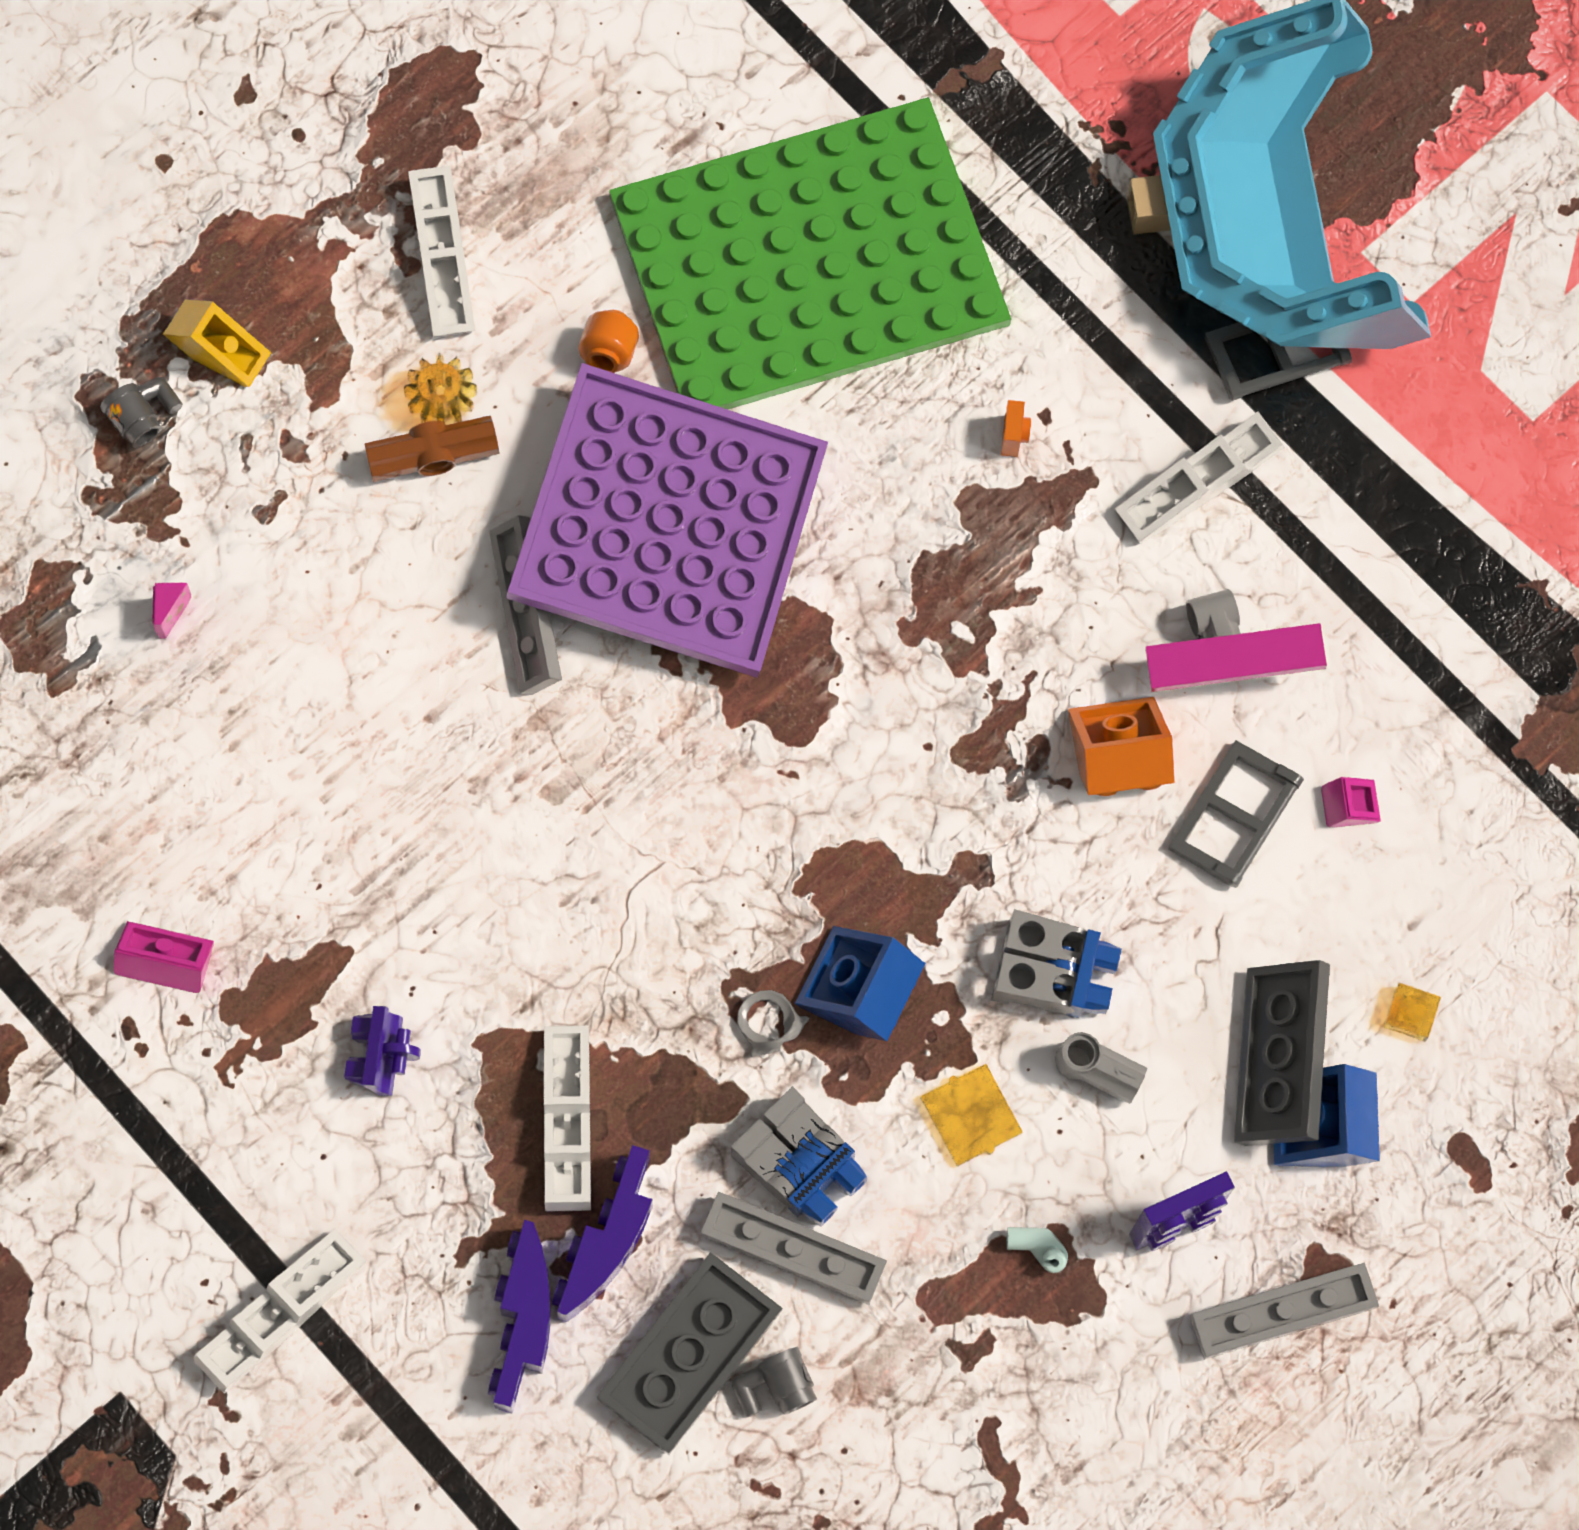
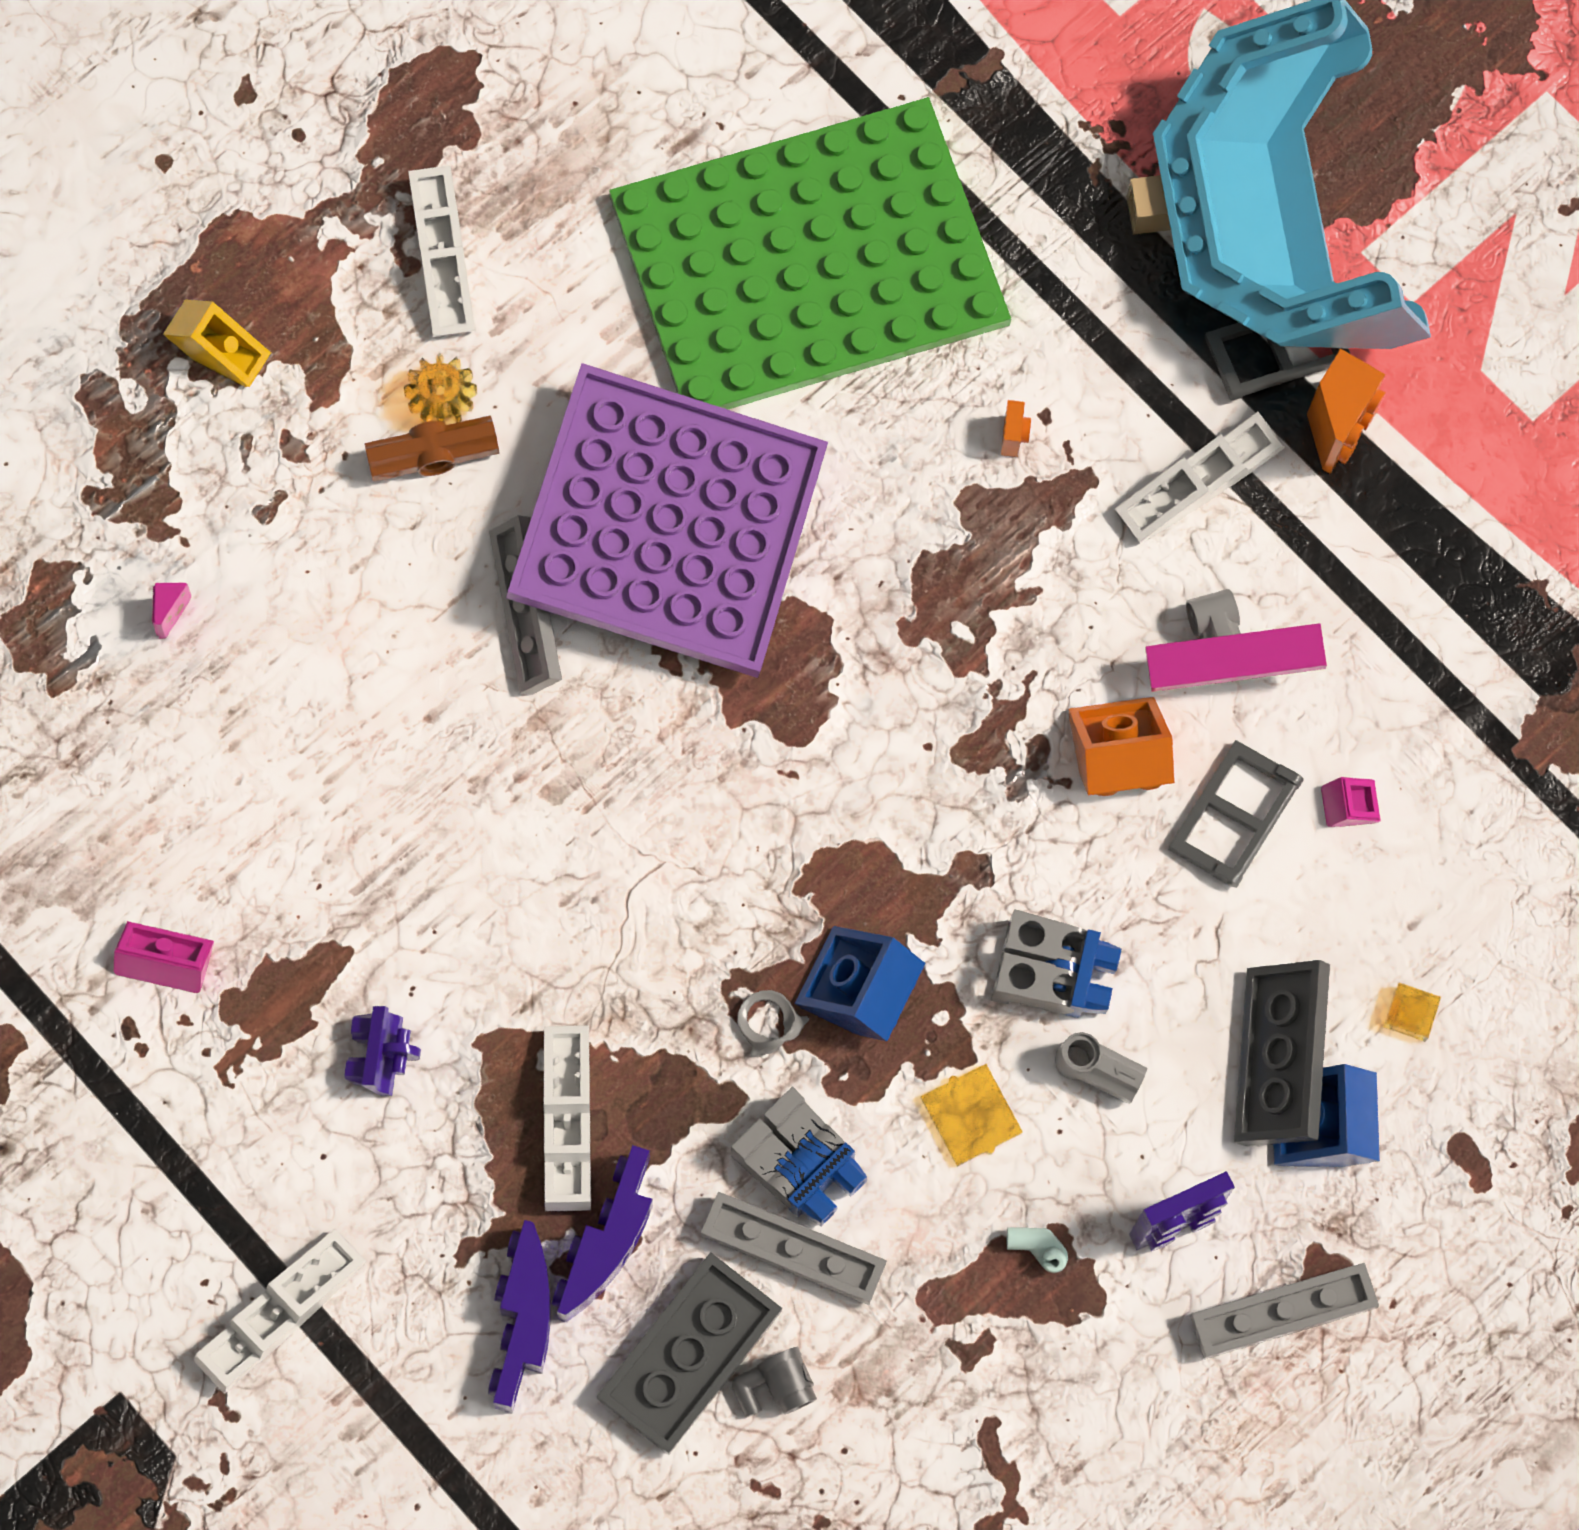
(133, 415): flat silver piece -> none
(608, 340): orange head -> none
(1344, 407): none -> orange slope

